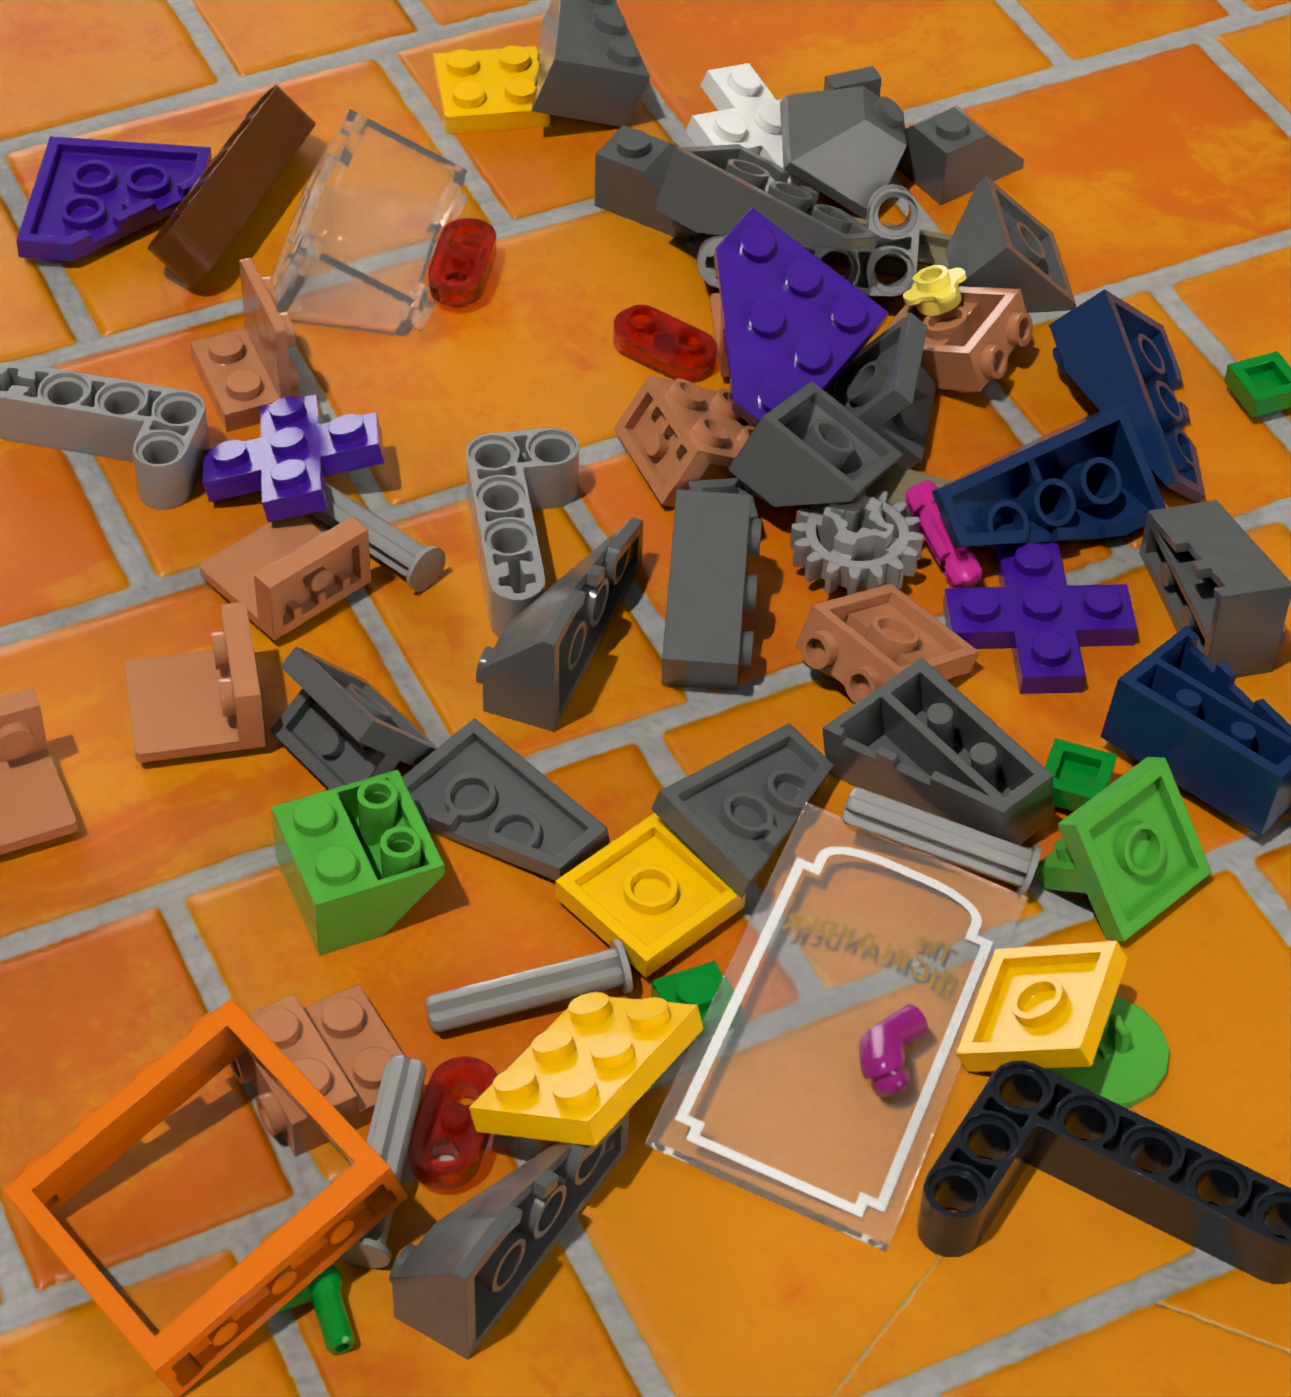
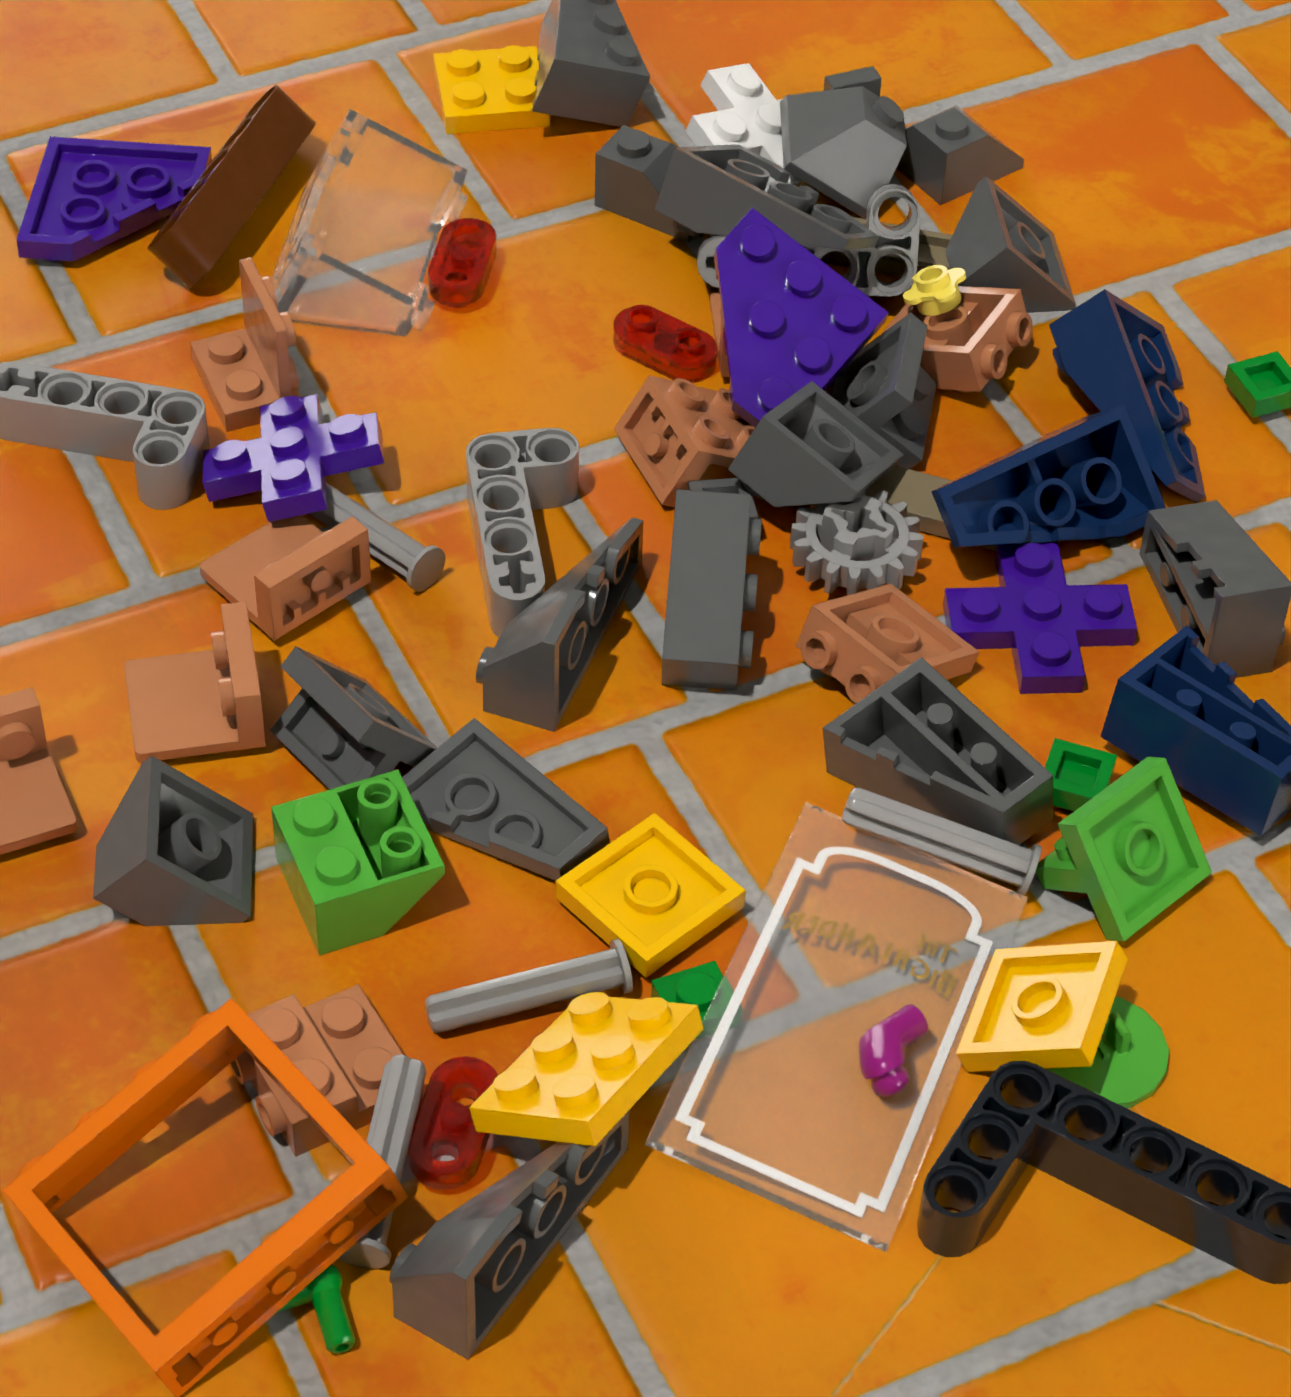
(175, 852): none -> dark grey slope
(745, 803): dark grey wing -> none
(960, 565): dark pink axle -> none

